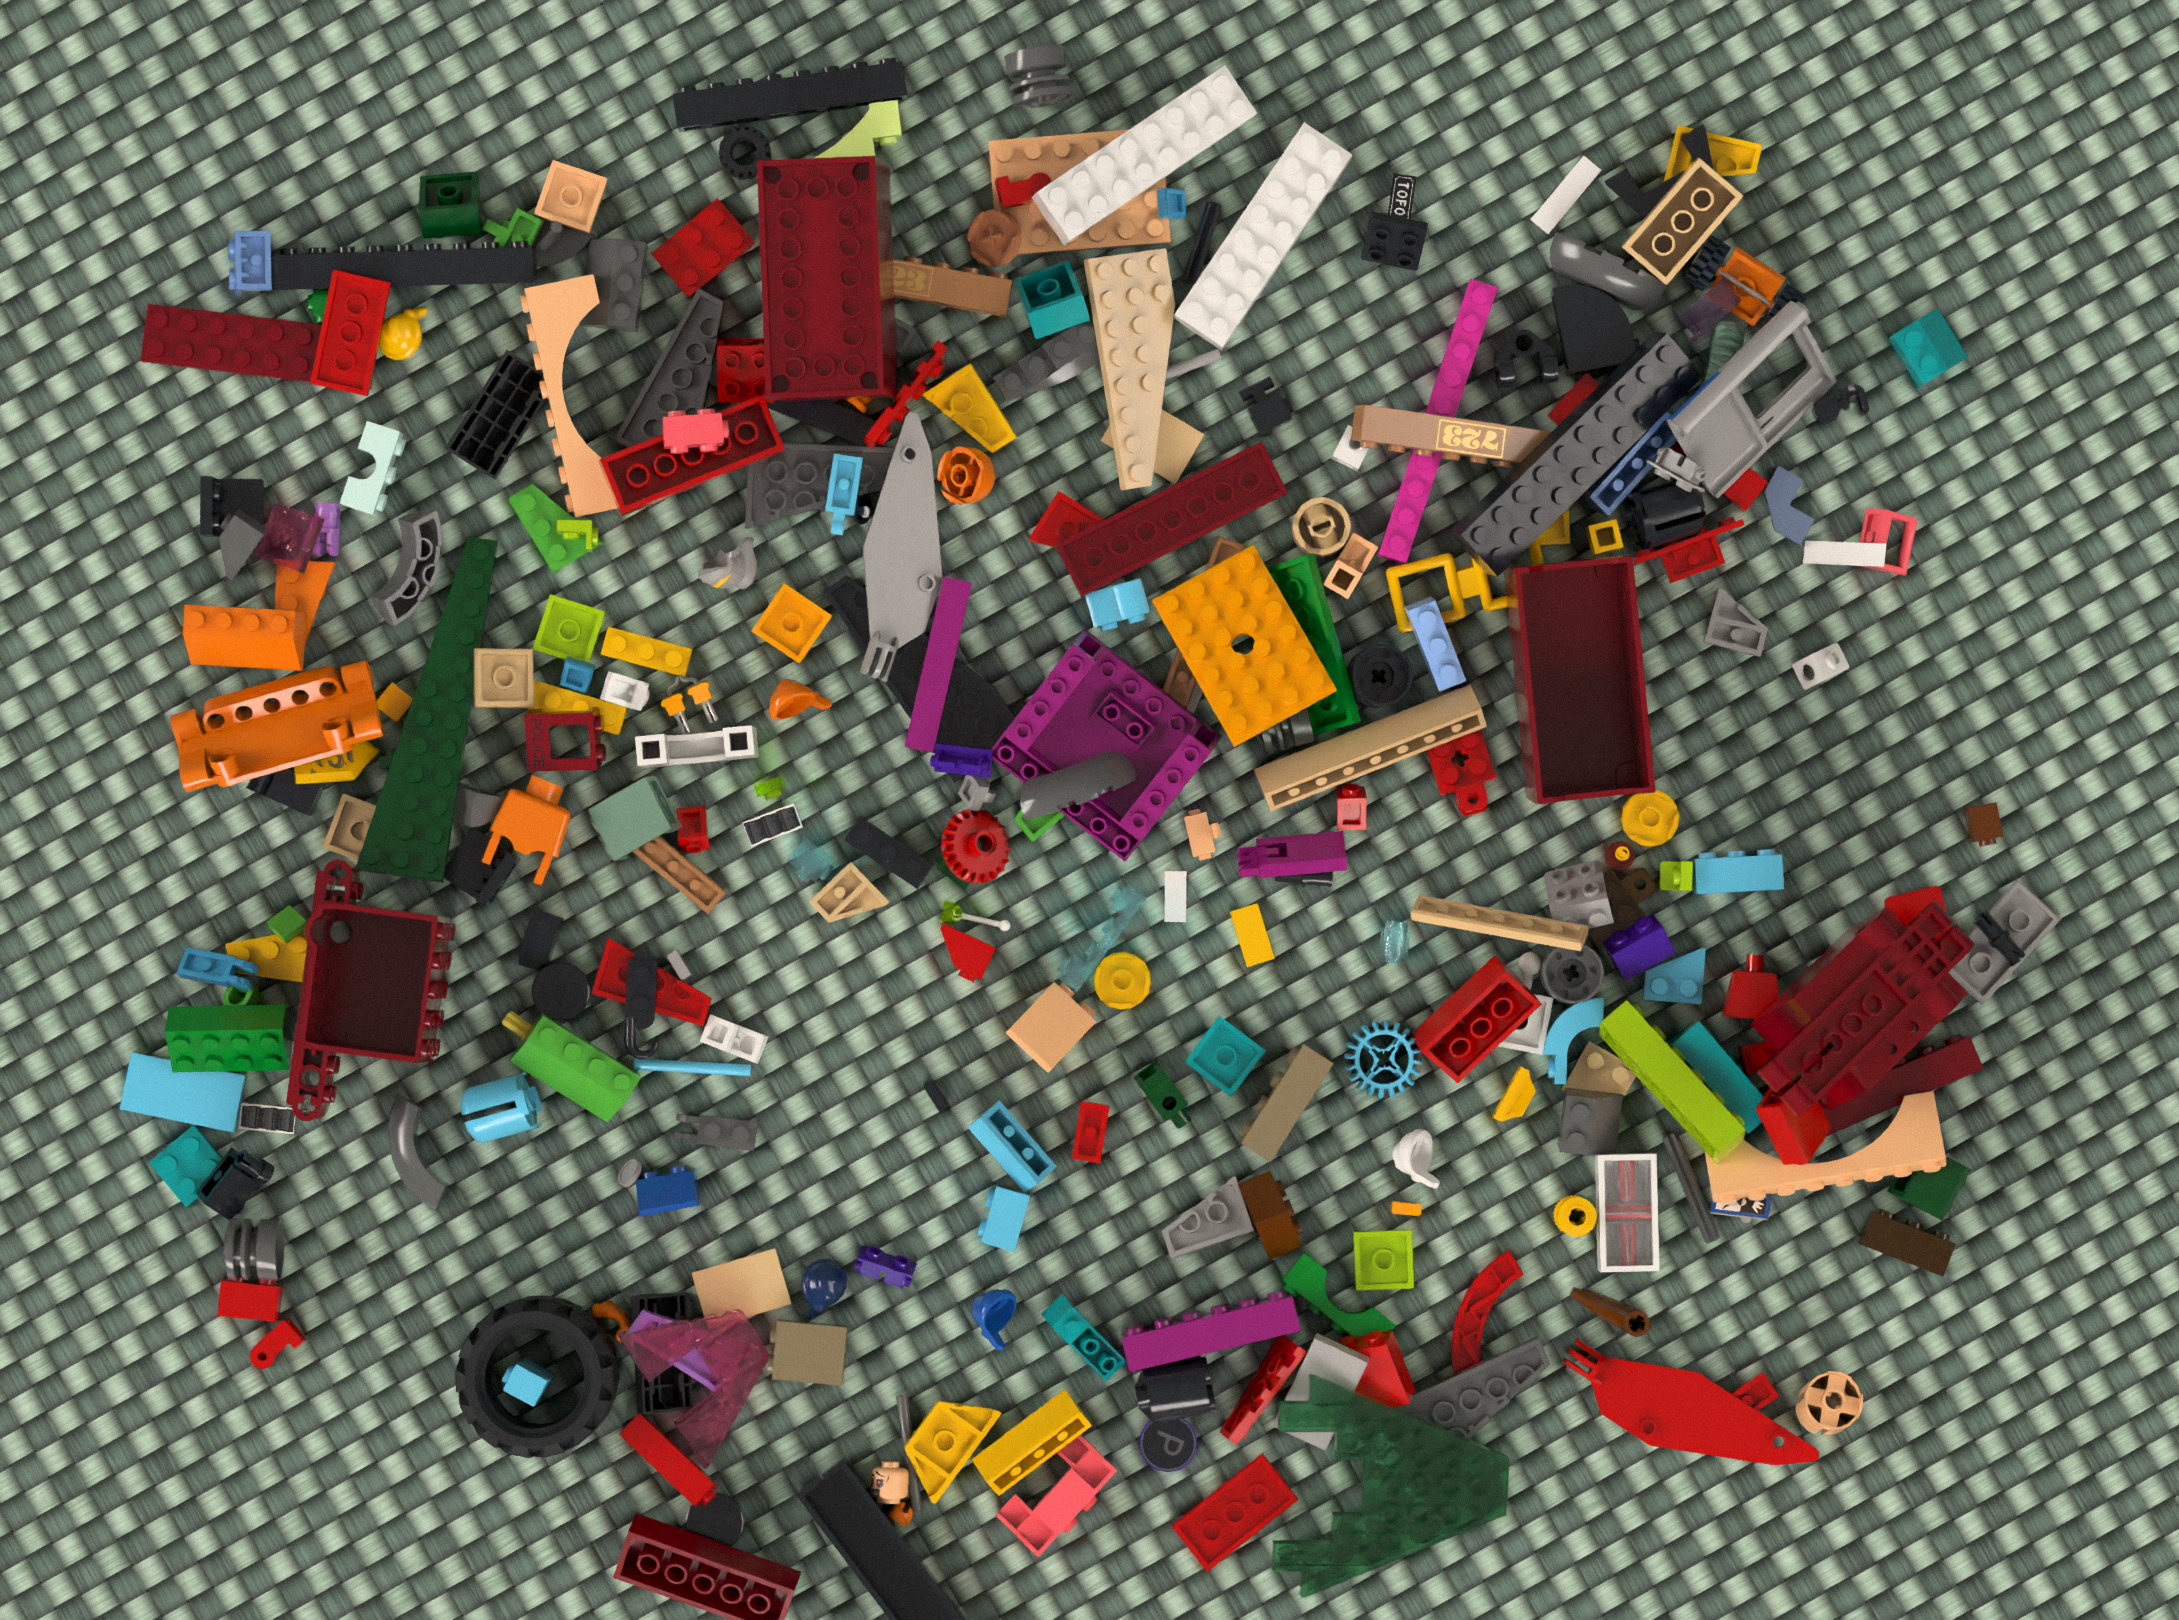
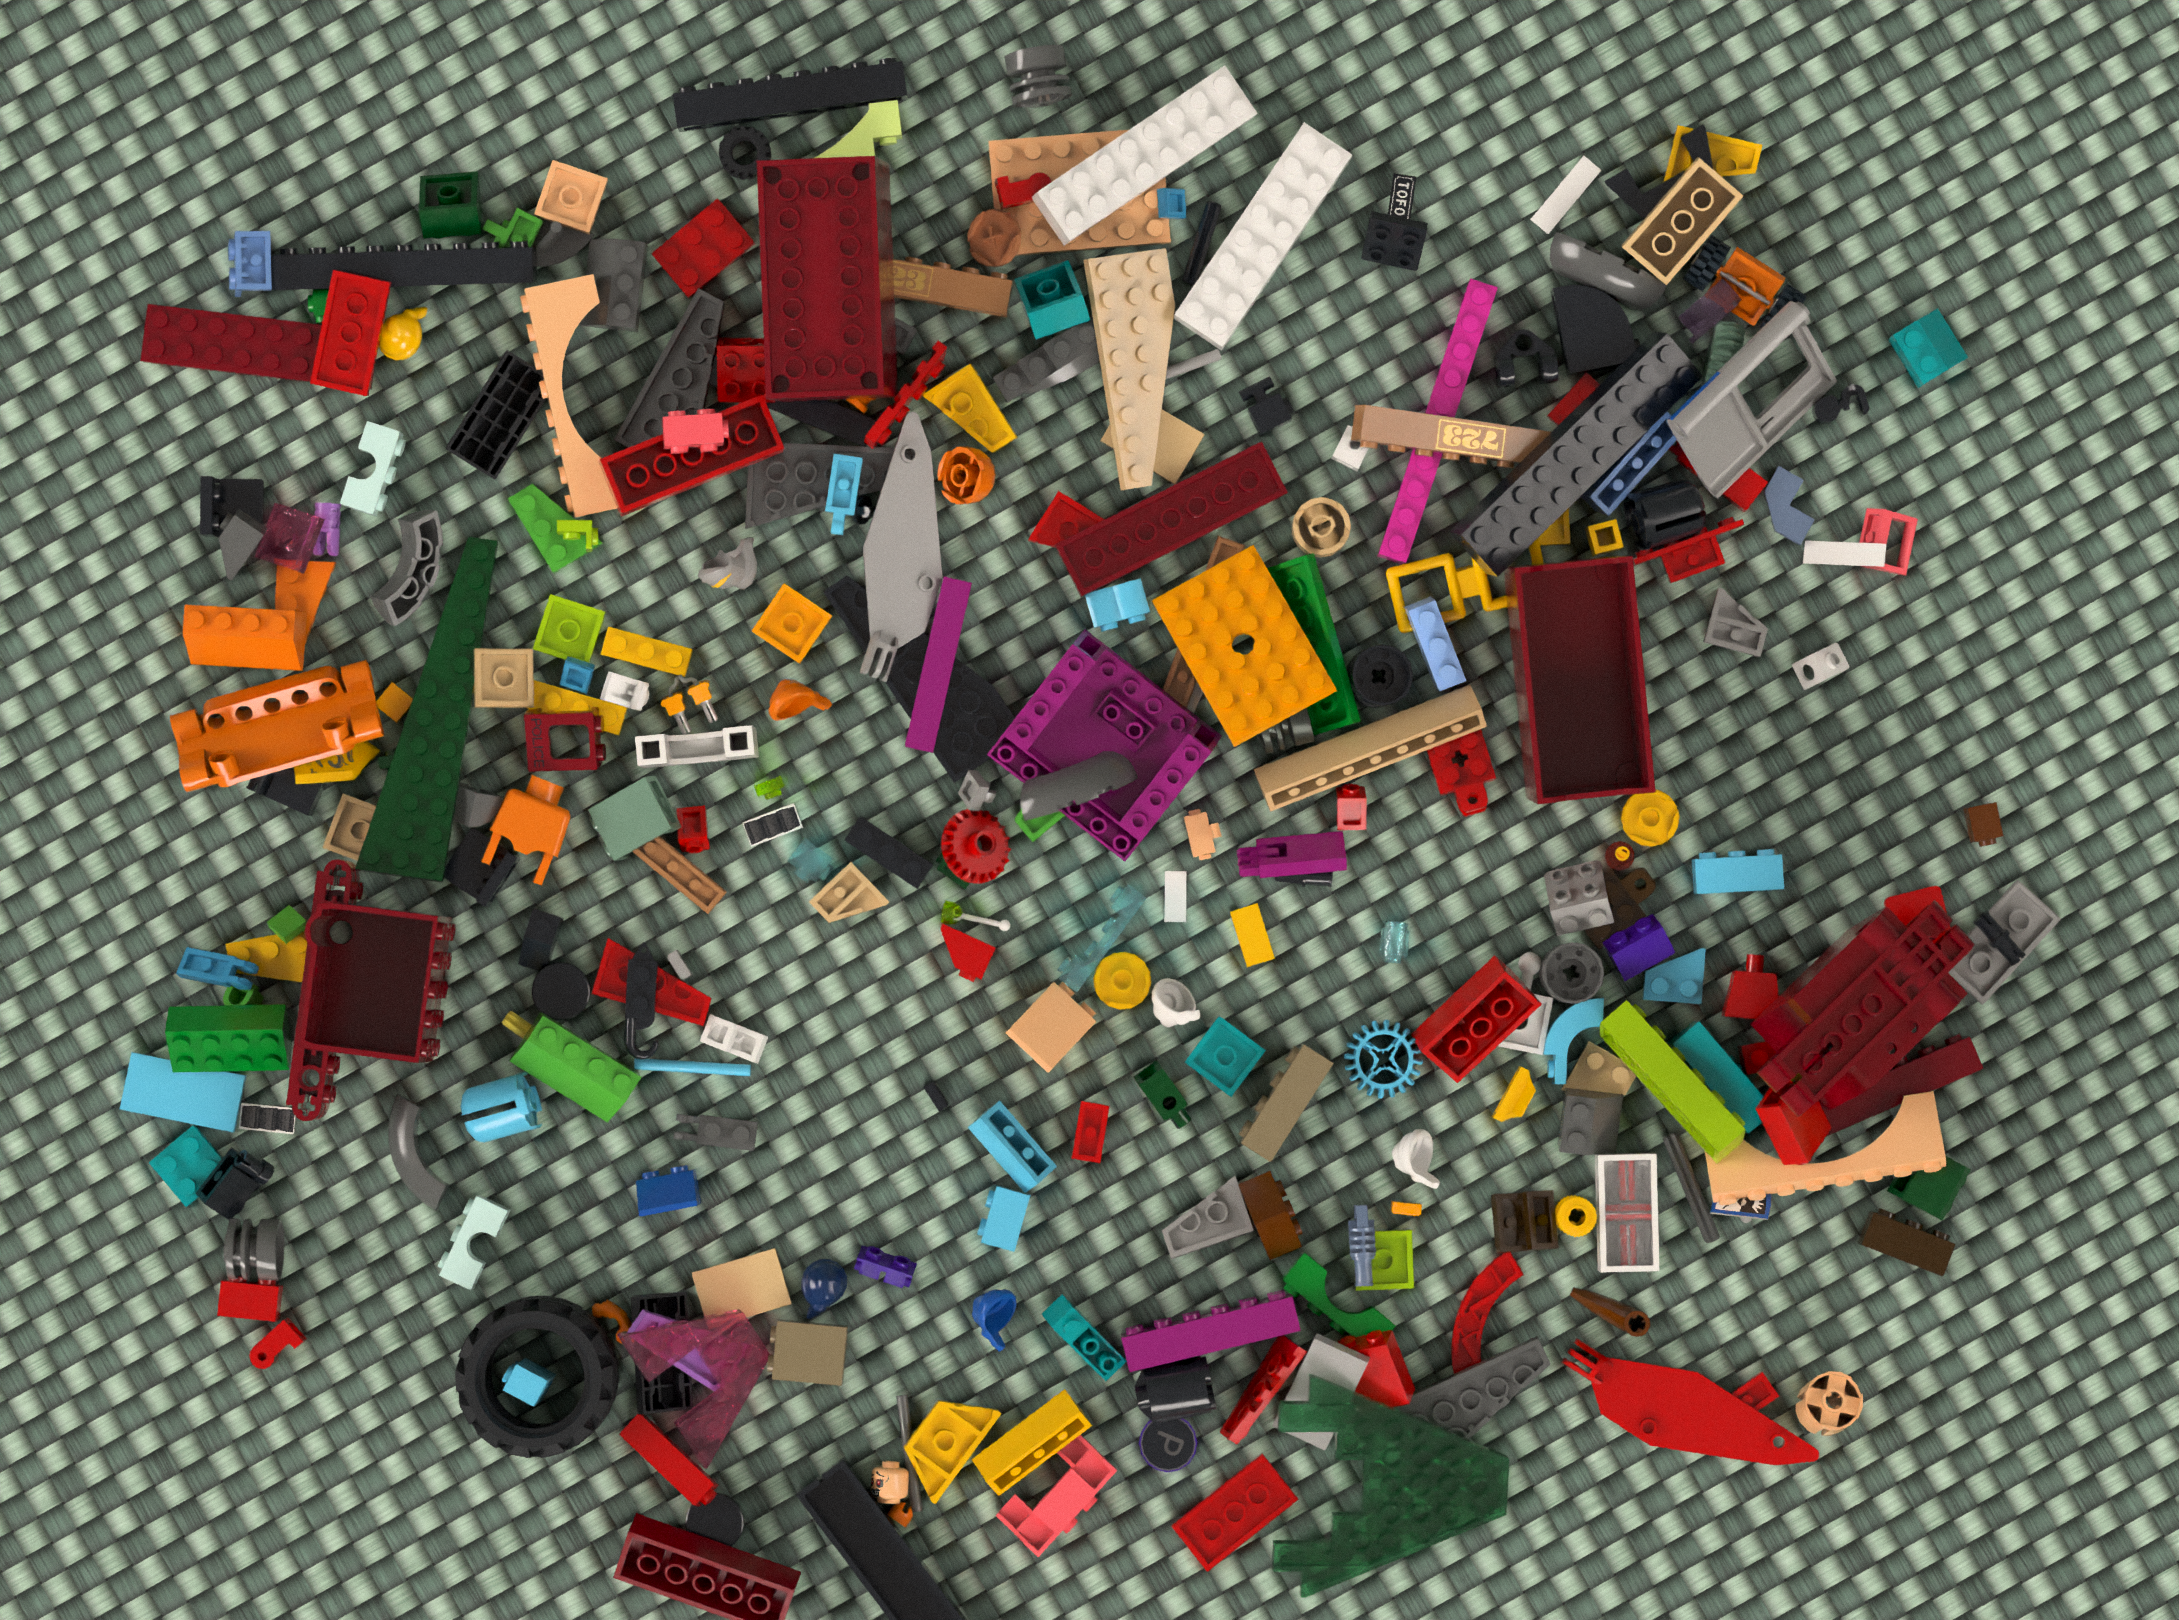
(460, 1264): none -> light aqua arch
(629, 1173): light grey piece -> none
(962, 760): dark purple hinge -> none
(1173, 1003): none -> white hat
(1350, 565): light nougat brick -> none
(1362, 1245): none -> sand blue hinge
(1499, 923): tan tile -> none
(1524, 1221): none -> dark brown slope
(1676, 876): lime bracket -> none
(1687, 475): light grey hinge -> none

